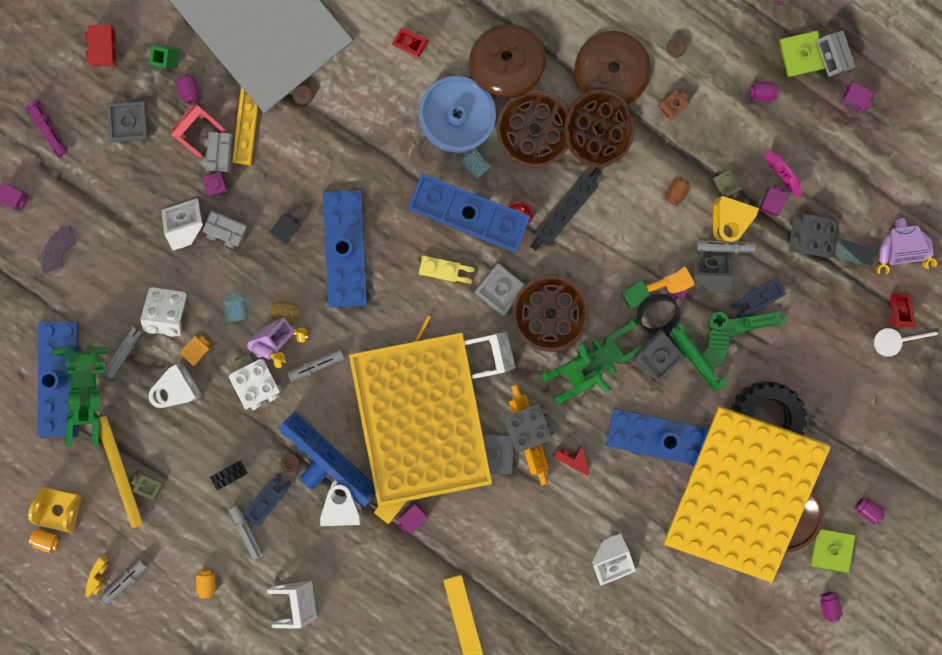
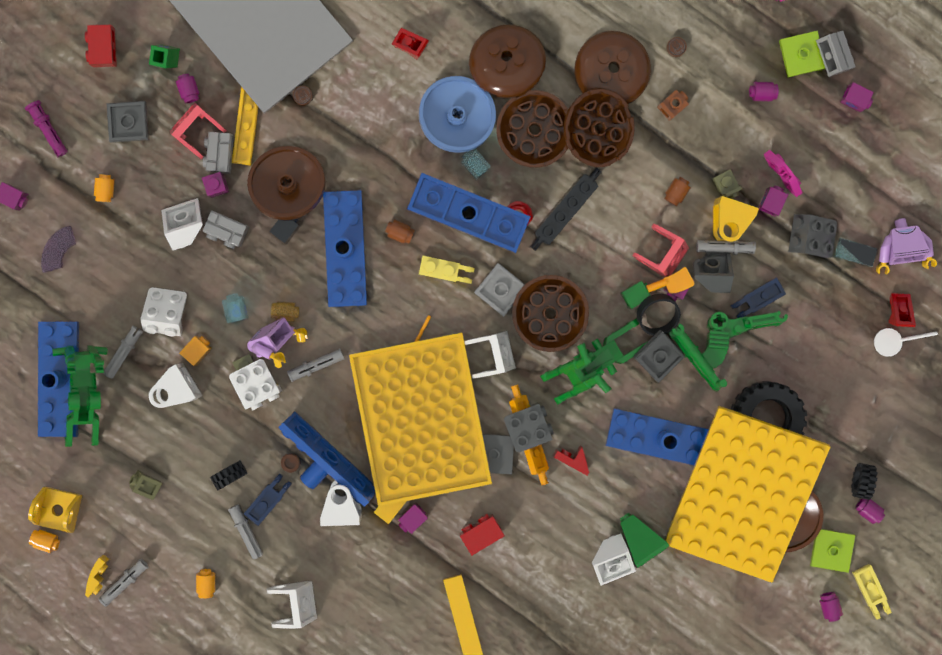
(104, 188): none -> light orange brick
(119, 473): yellow tile -> none
(286, 182): none -> reddish brown dish
(399, 231): none -> dark orange brick
(481, 534): none -> red brick
(641, 540): none -> green slope
(672, 258): none -> coral hose
(864, 481): none -> black tyre
(871, 589): none -> light yellow hinge

